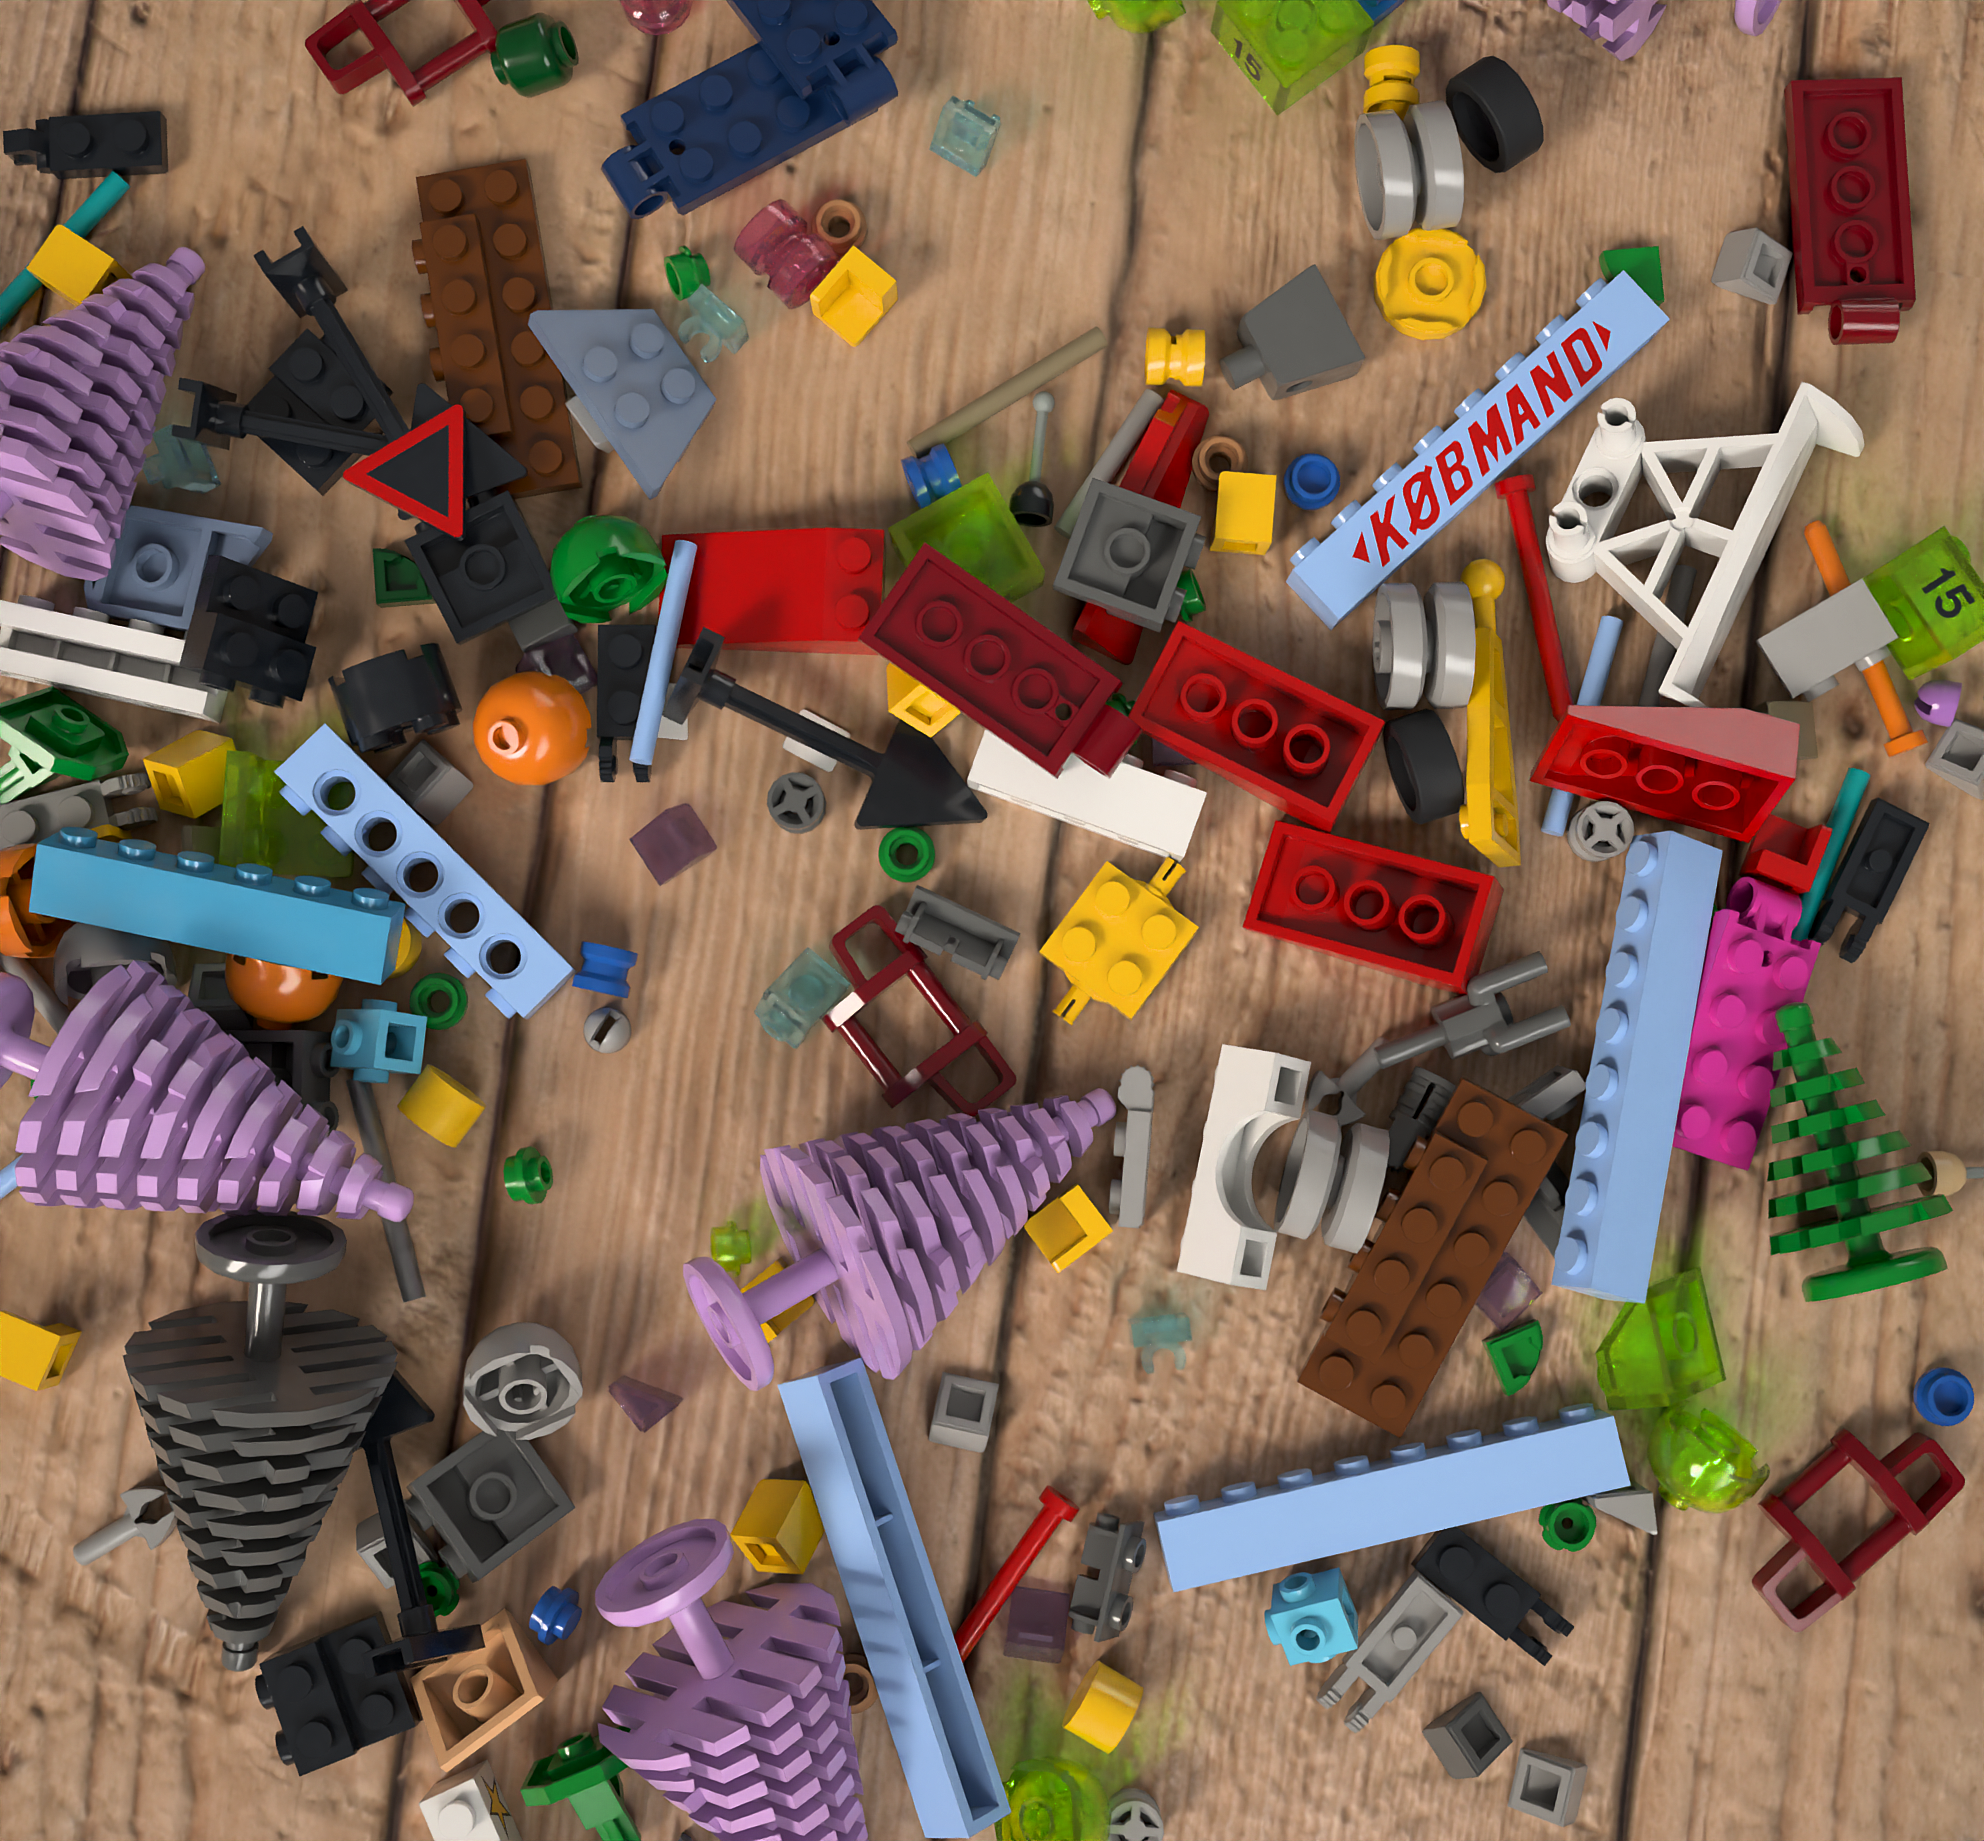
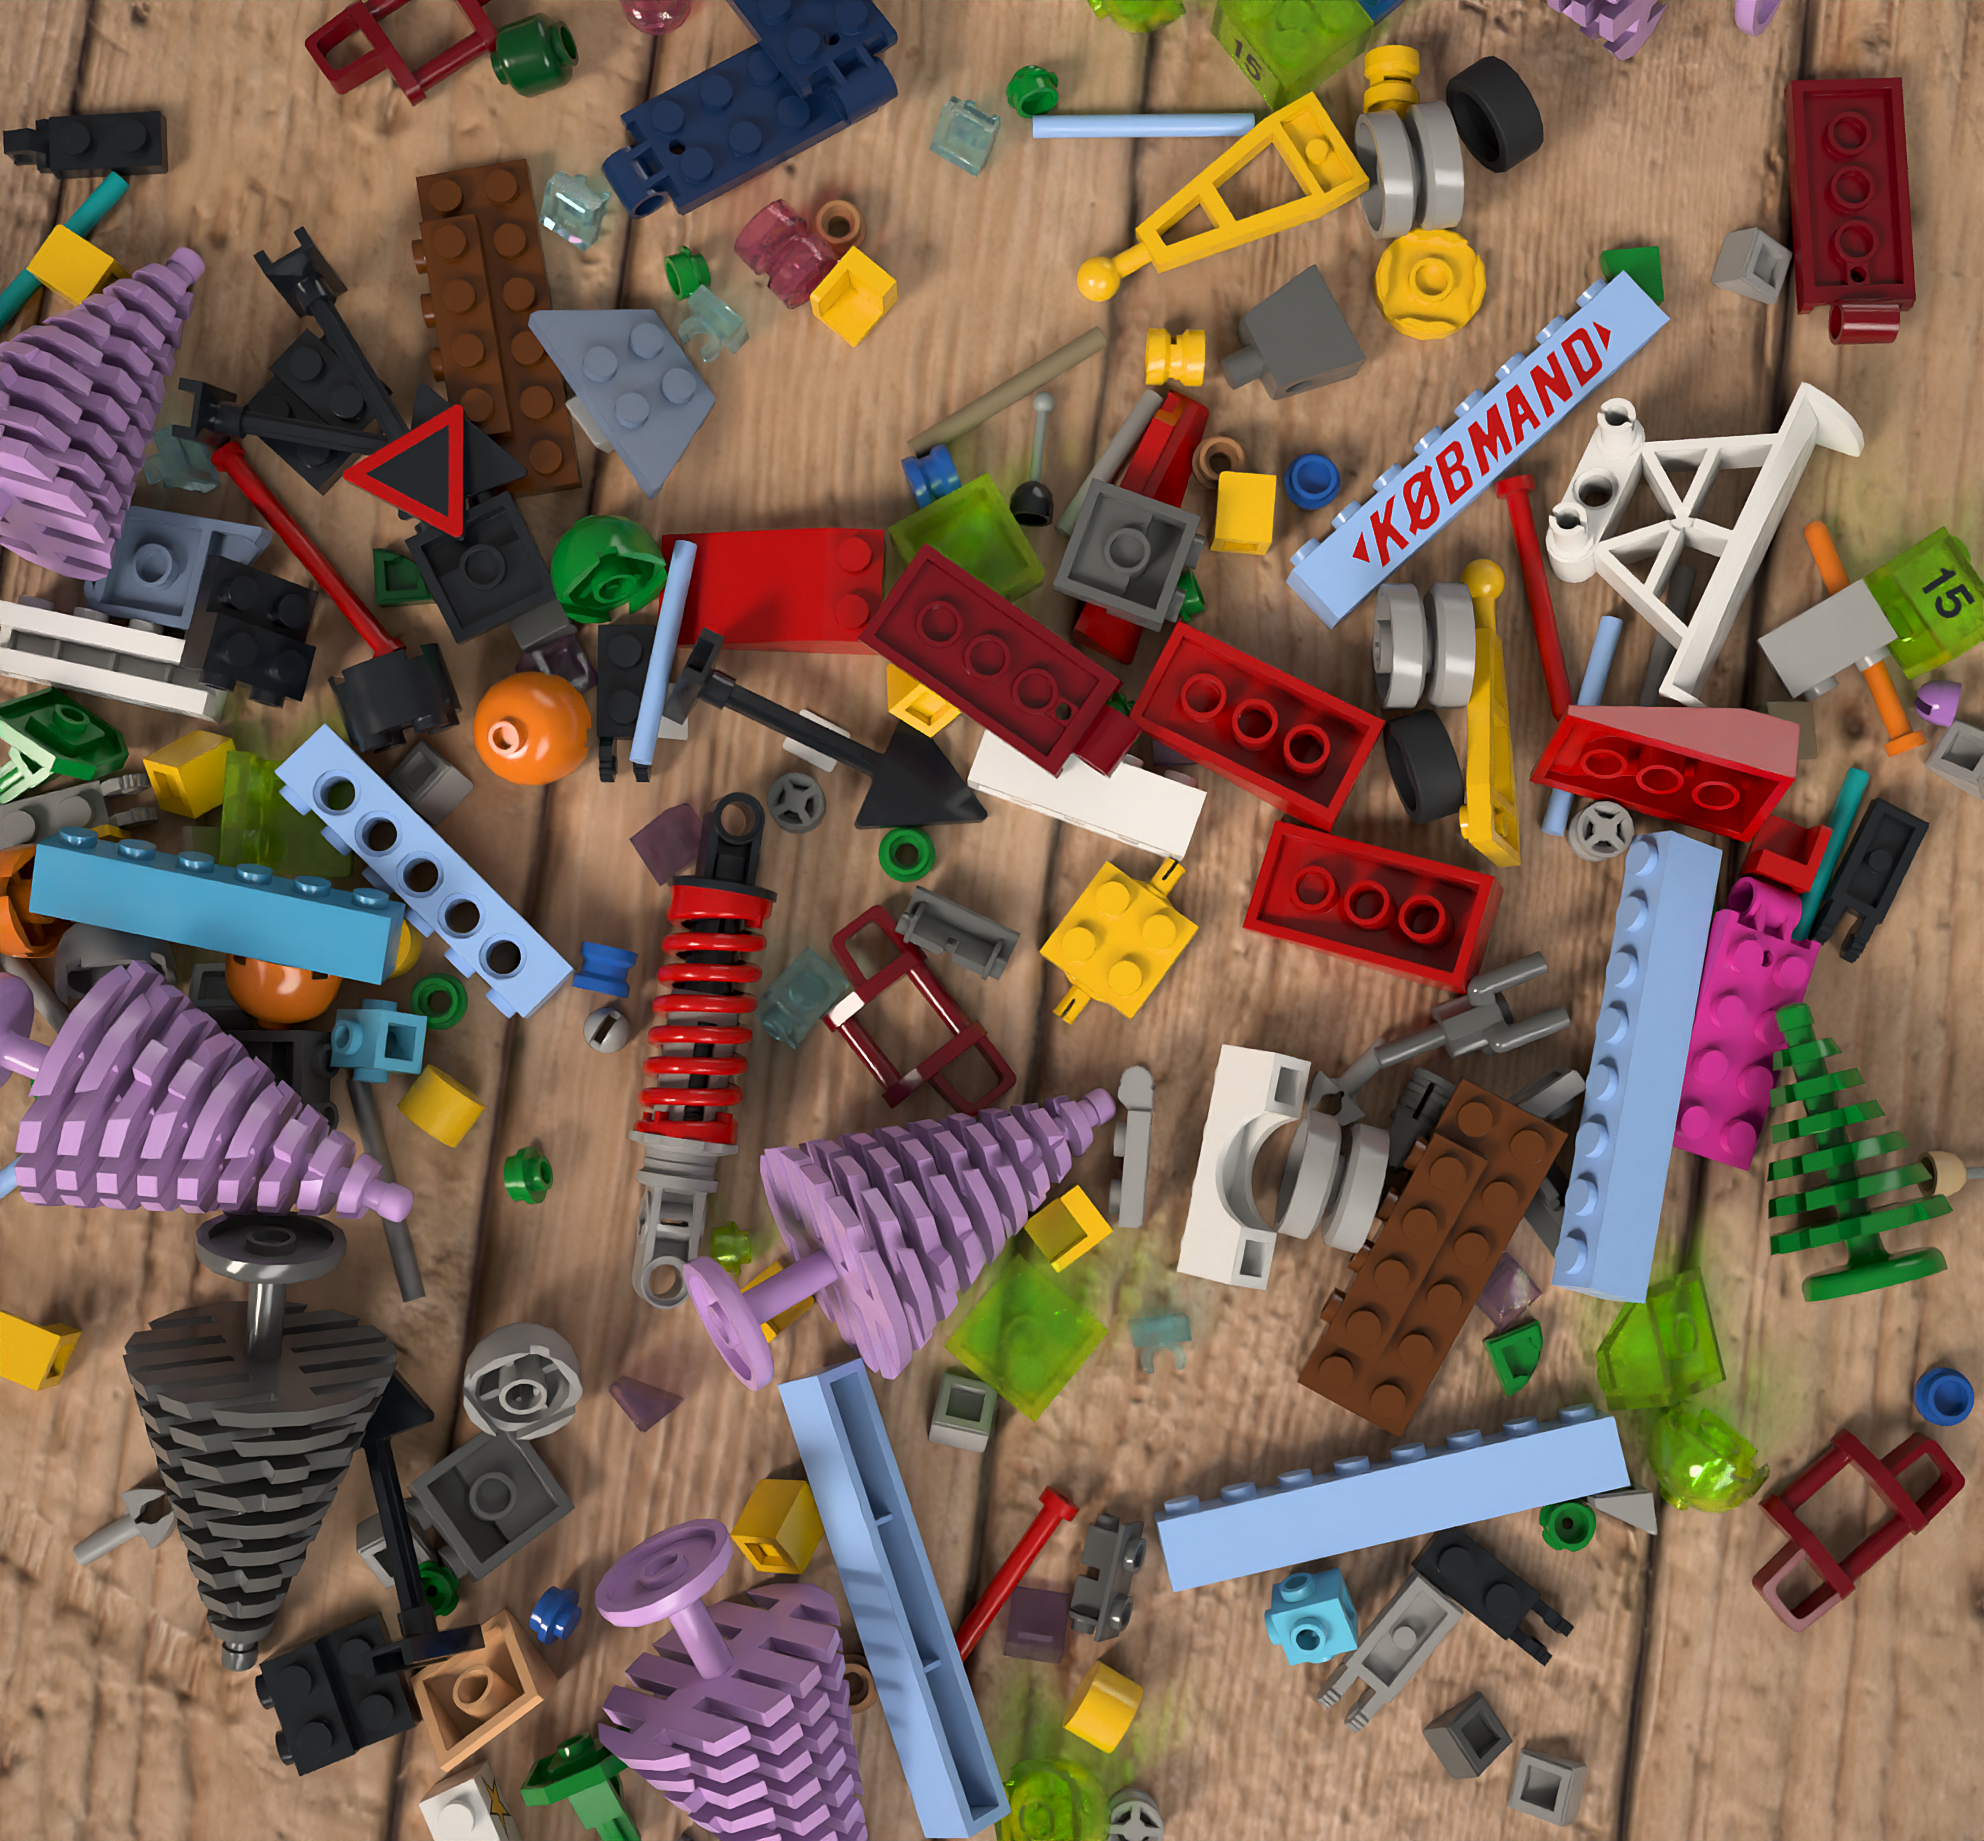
(231, 460): none -> red bar
(573, 209): none -> clear light blue tile
(698, 1042): none -> piece
(1025, 1337): none -> clear neon green brick
(1032, 91): none -> green plate
(1142, 125): none -> light blue bar
(1310, 150): none -> yellow plate

